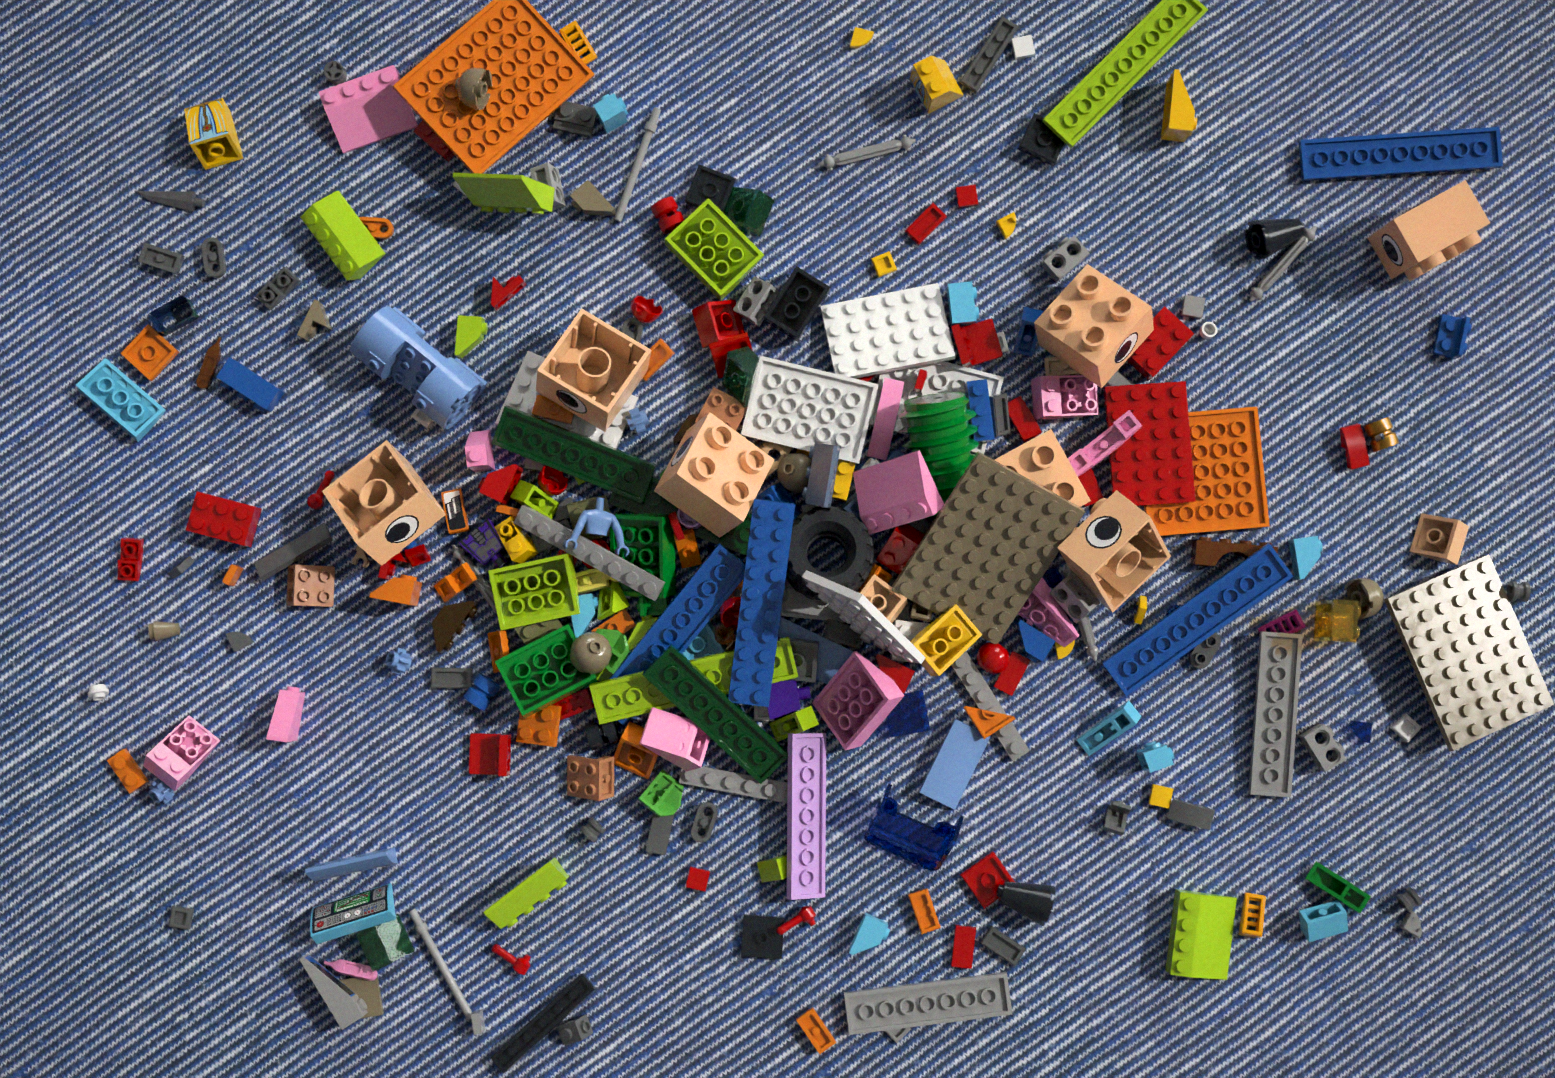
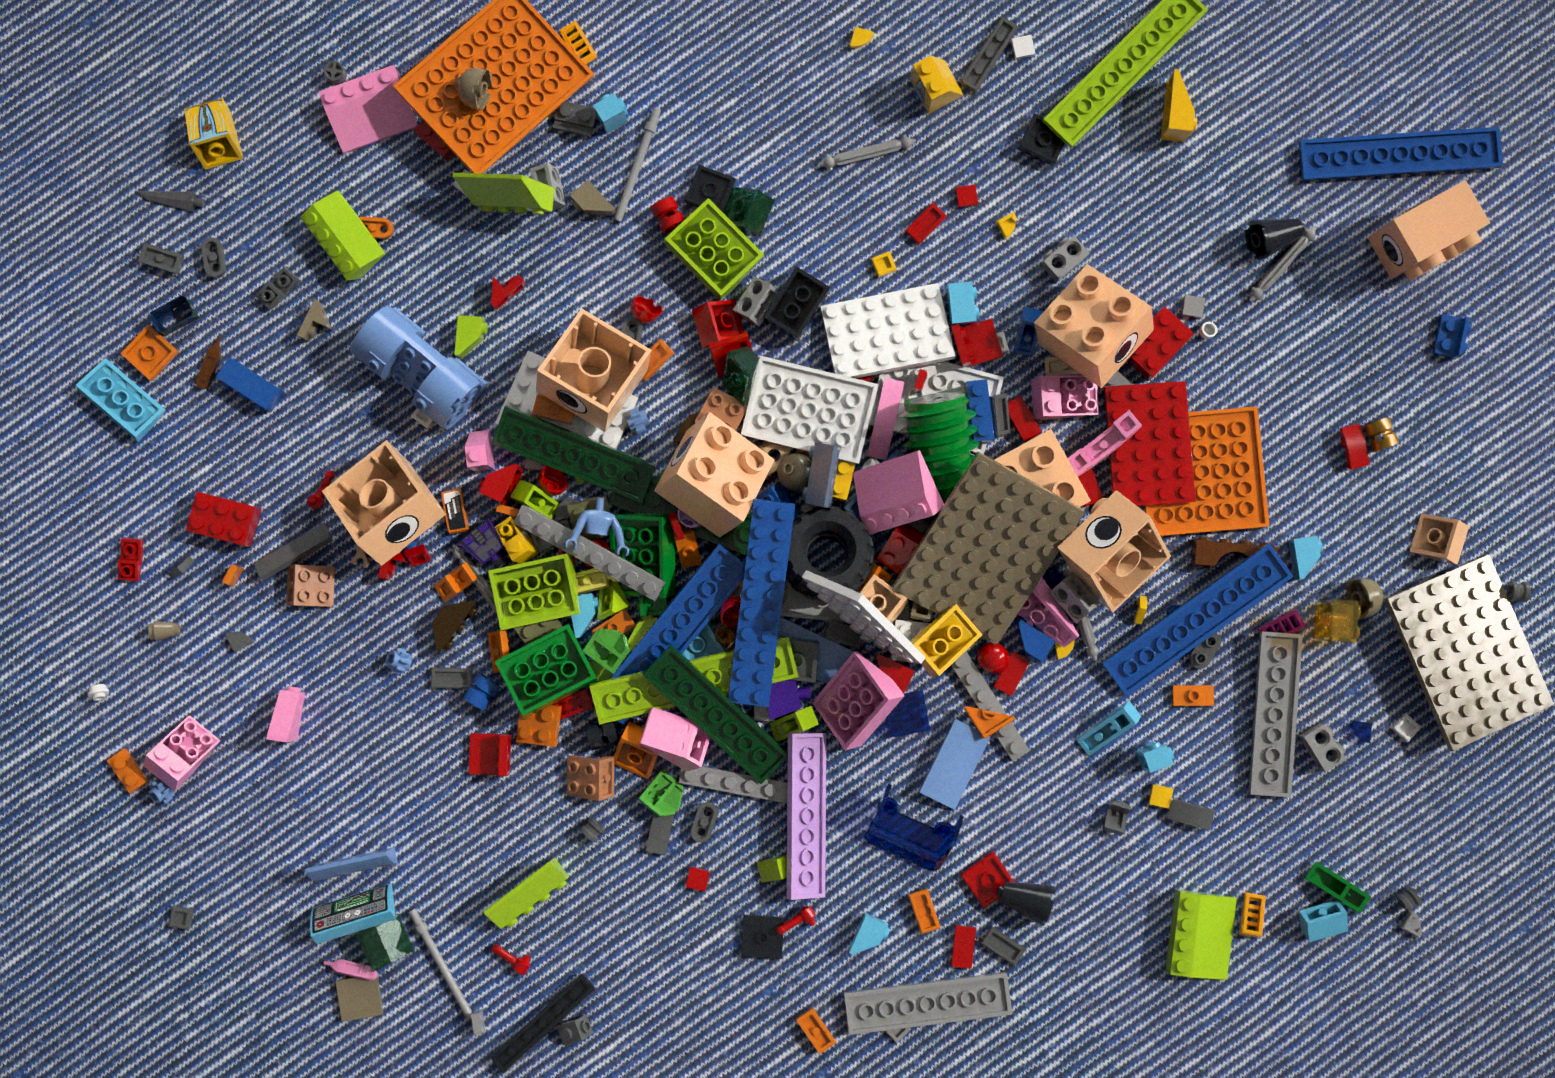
(339, 998): light grey slope -> none
(399, 590): orange slope -> none
(590, 653): dark tan cylinder -> none
(1192, 695): none -> orange plate

